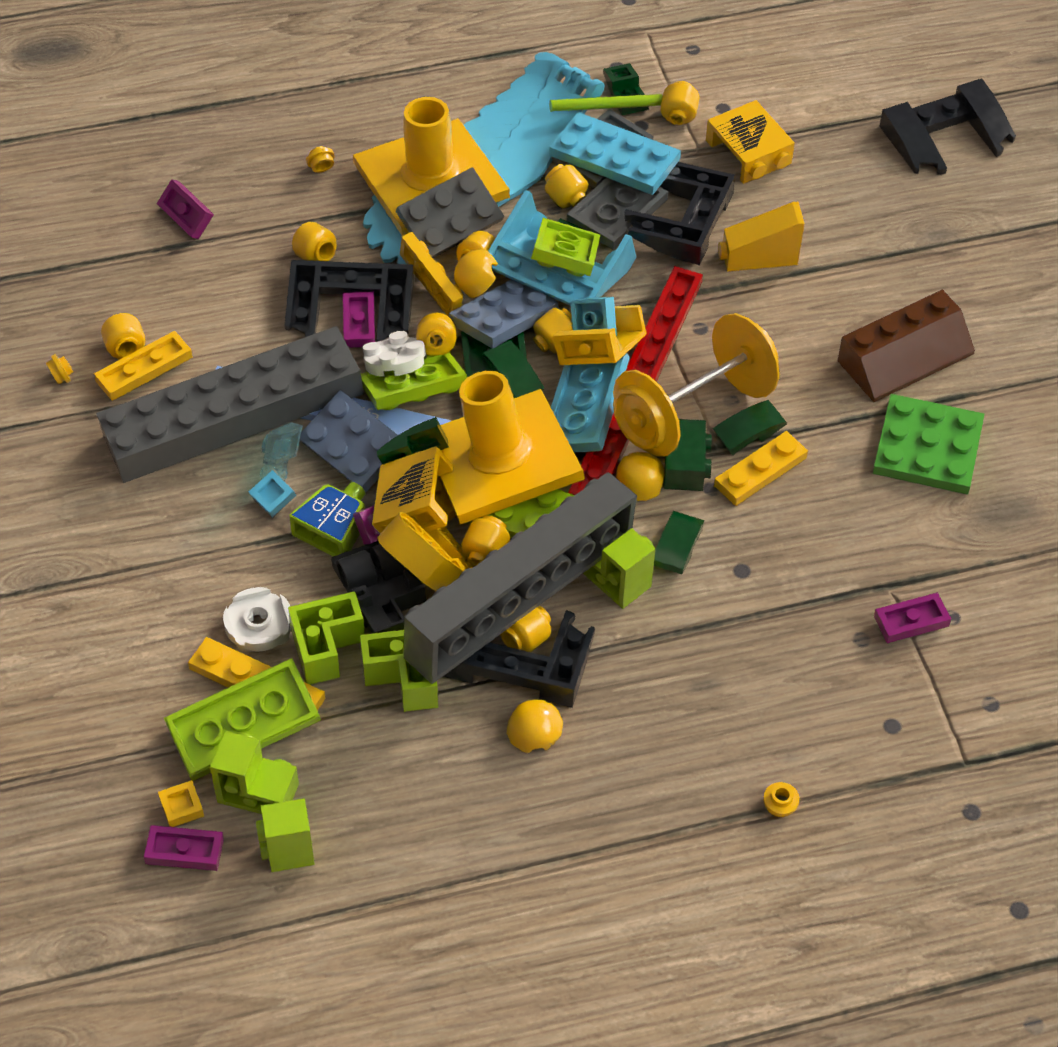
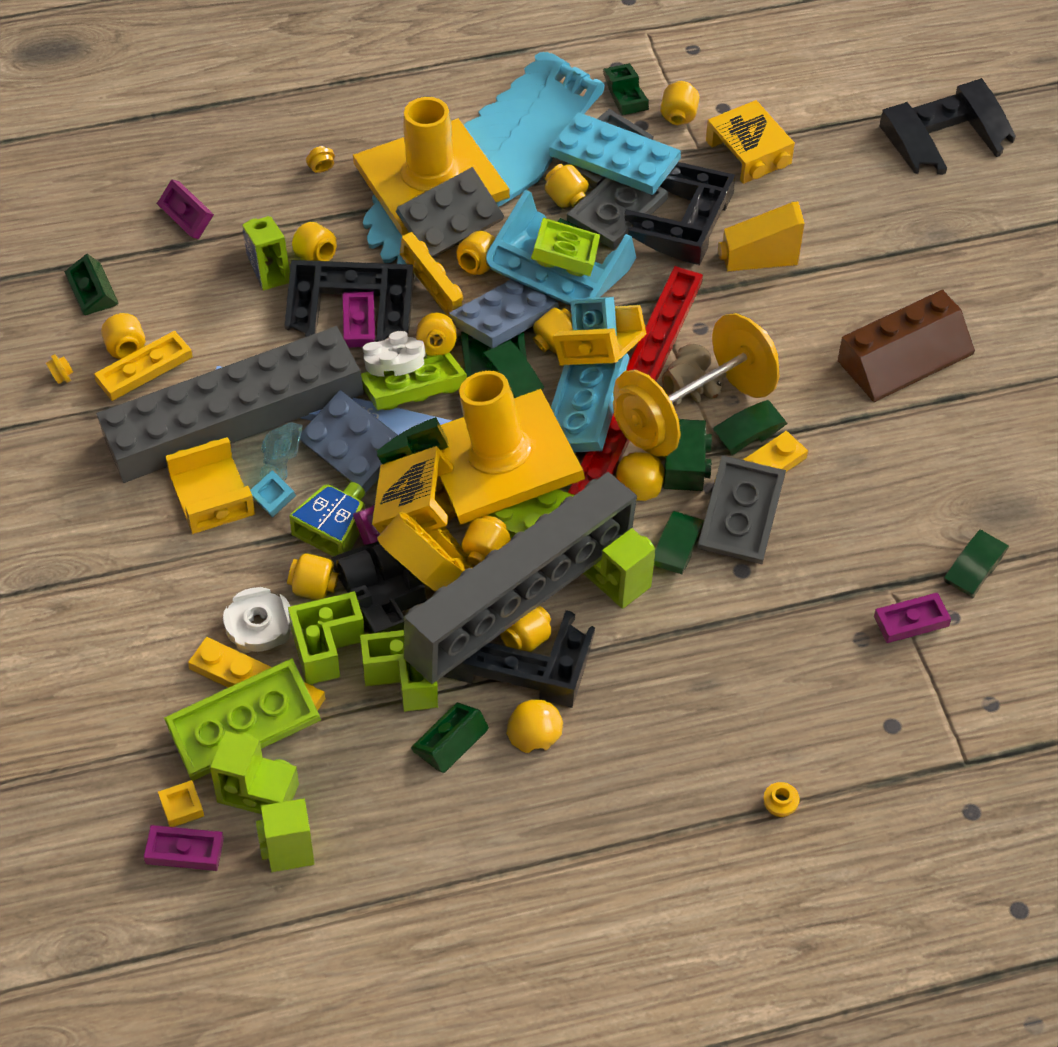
(90, 285): none -> dark green slope
(209, 485): none -> yellow panel
(266, 240): none -> lime torso
(312, 576): none -> yellow head
(451, 736): none -> dark green slope
(474, 272): yellow hair -> none
(605, 102): lime bar -> none
(690, 366): none -> dark tan animal
(741, 509): none -> dark grey plate
(929, 444): bright green plate -> none
(976, 563): none -> dark green slope

